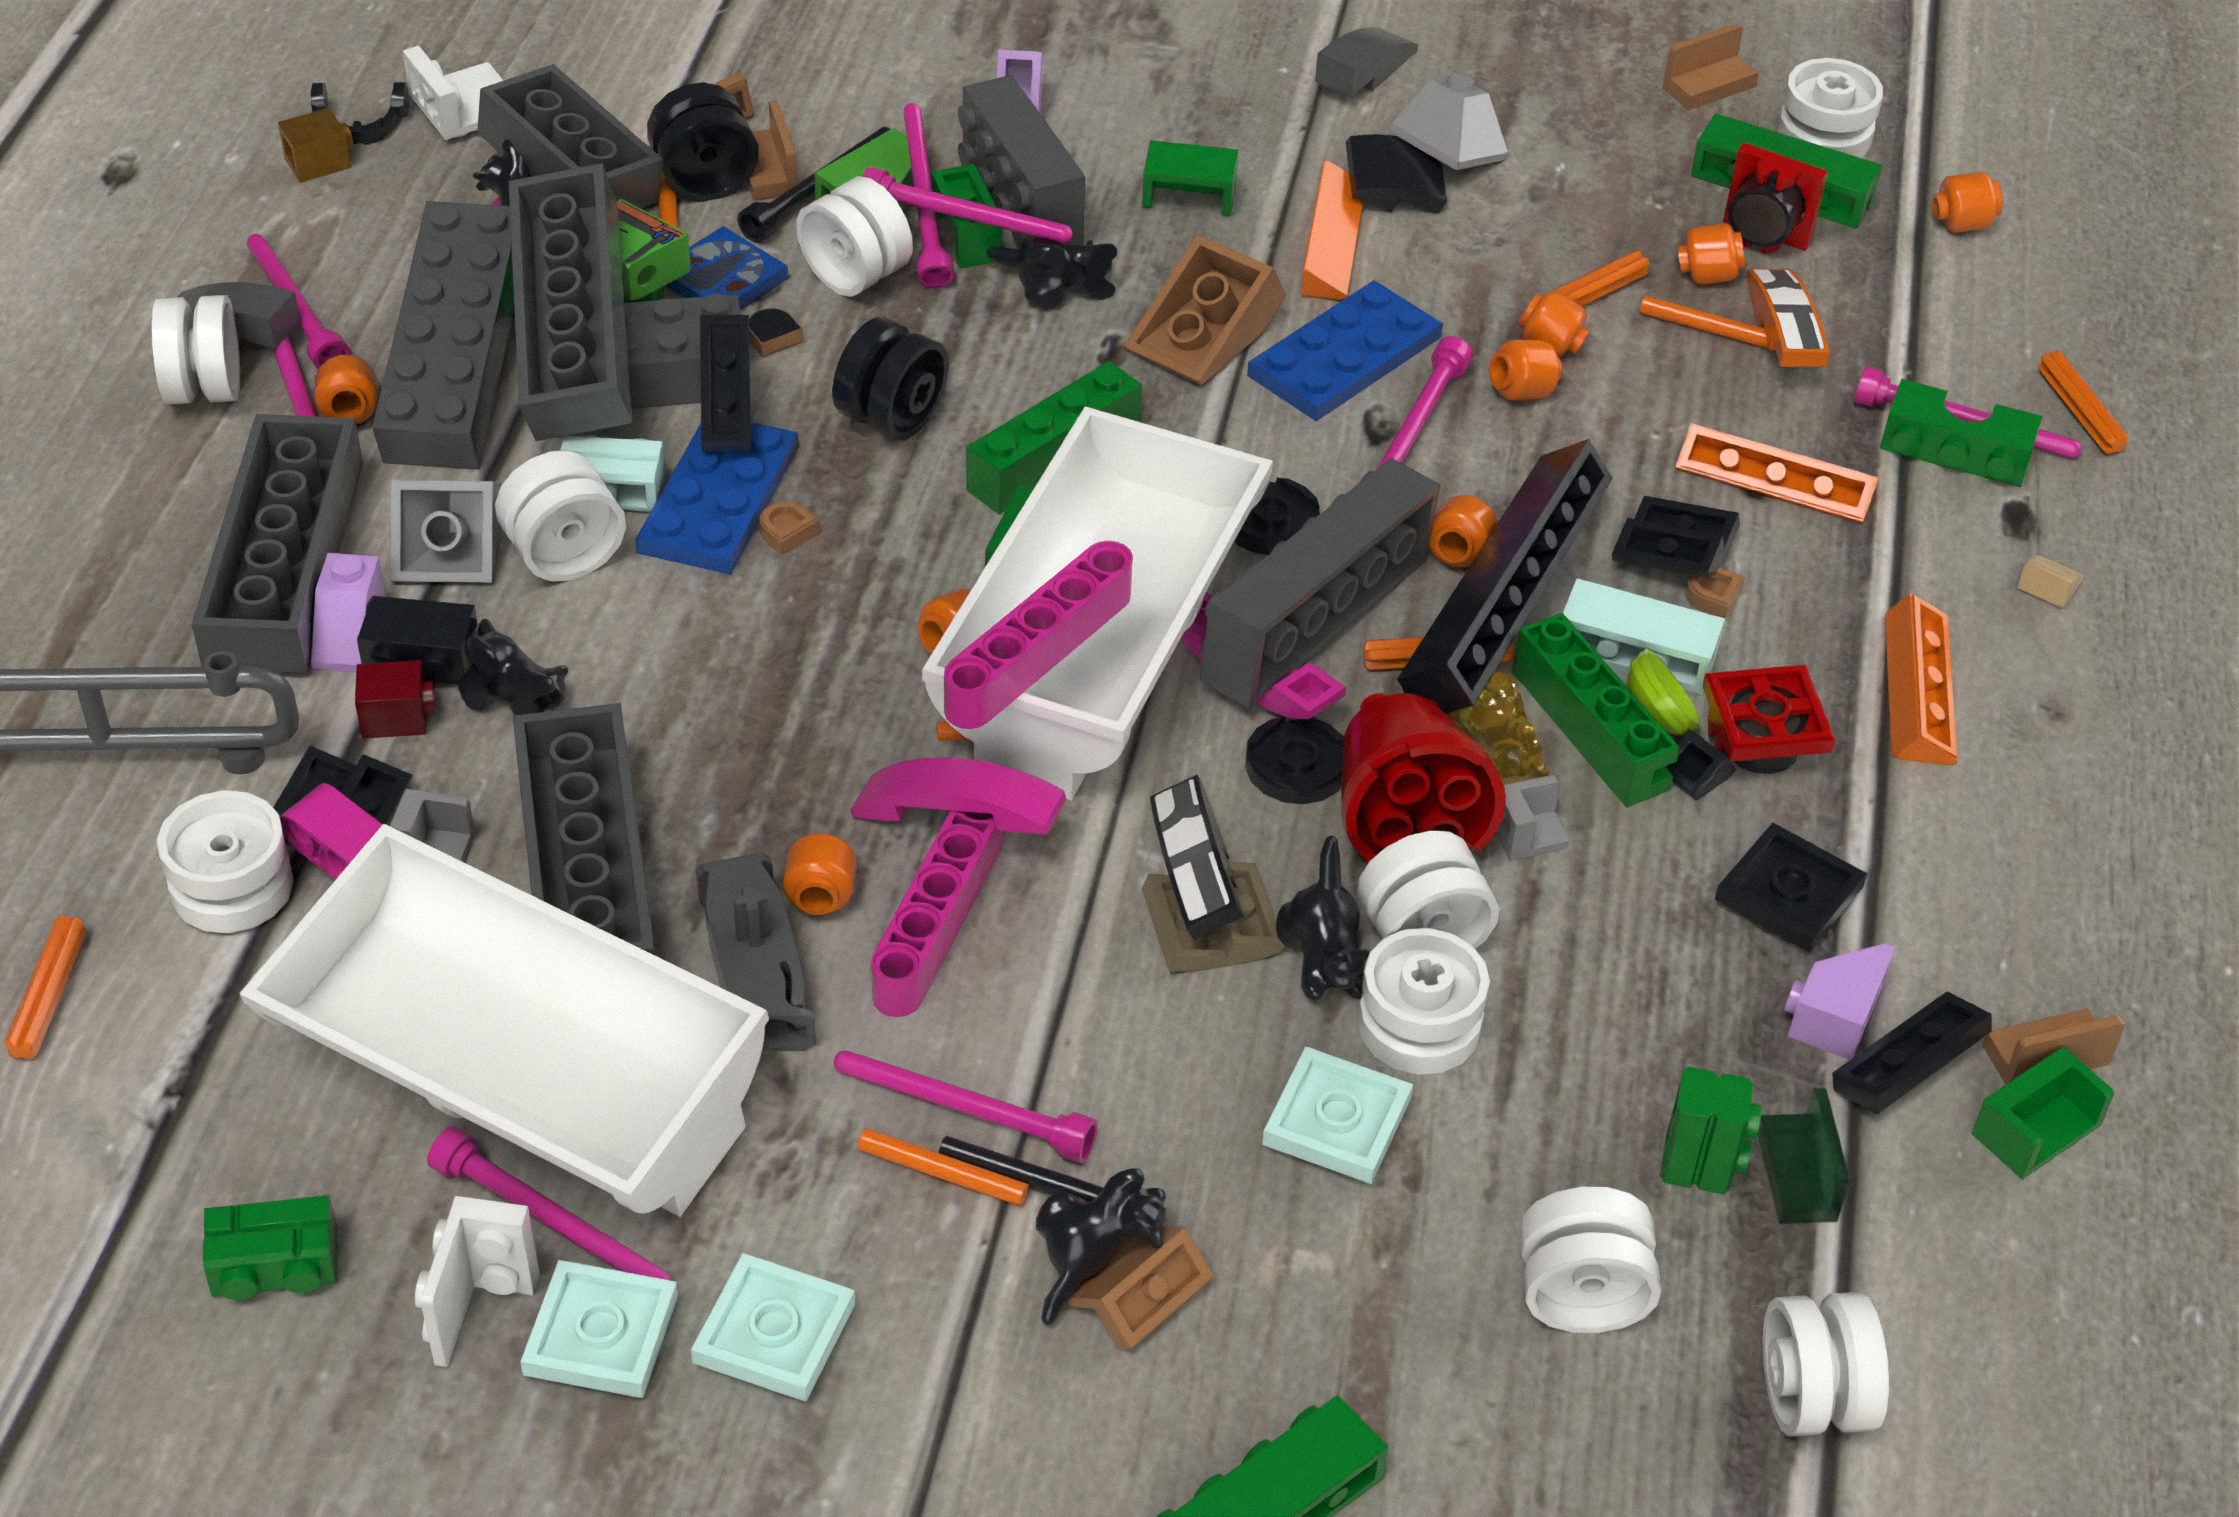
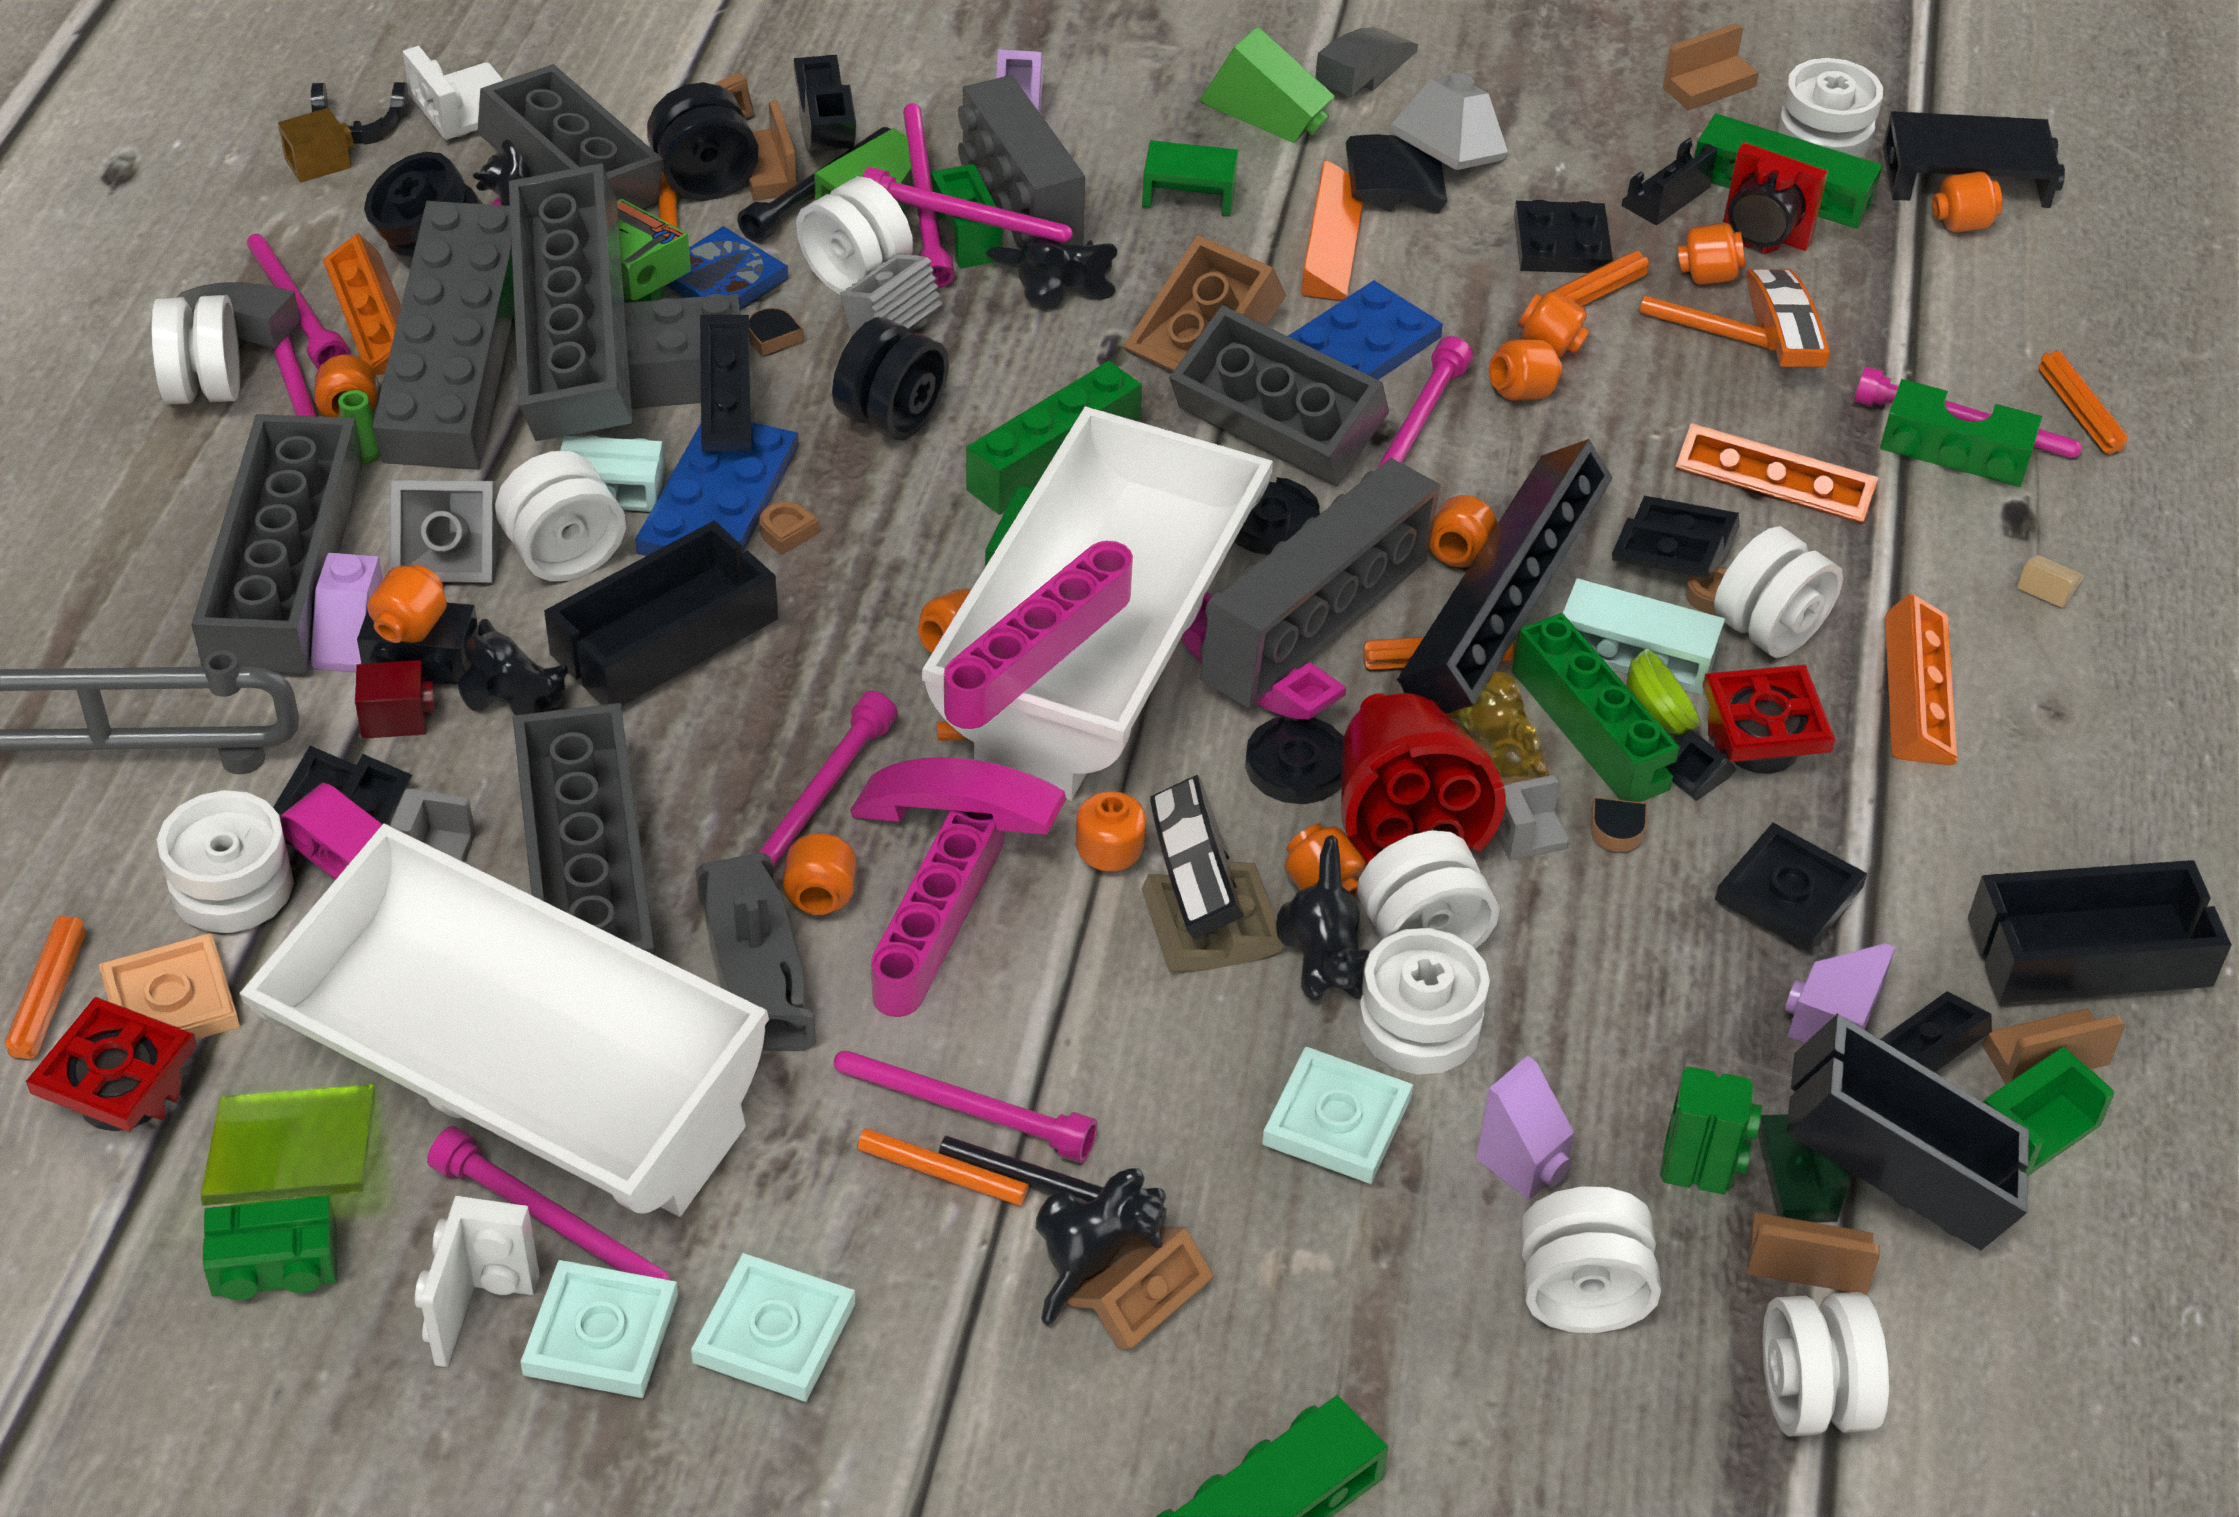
(112, 1069): none -> red piece
(175, 985): none -> light nougat tile
(289, 1145): none -> clear neon green piece
(356, 405): none -> bright green cone
(365, 298): none -> orange slope
(400, 195): none -> black wheel
(407, 604): none -> orange head
(661, 615): none -> black piece
(824, 104): none -> black arch
(870, 718): none -> dark pink piece
(896, 290): none -> light grey brick
(1110, 831): none -> orange head
(1268, 89): none -> bright green slope
(1280, 394): none -> dark grey brick
(1304, 858): none -> orange head
(1525, 1131): none -> lavender slope
(1562, 236): none -> black plate
(1618, 824): none -> black tile
(1673, 185): none -> black hinge
(1778, 591): none -> white wheel
(1811, 1253): none -> medium nougat panel
(1909, 1132): none -> black piece
(1969, 145): none -> black panel
(2098, 931): none -> black piece

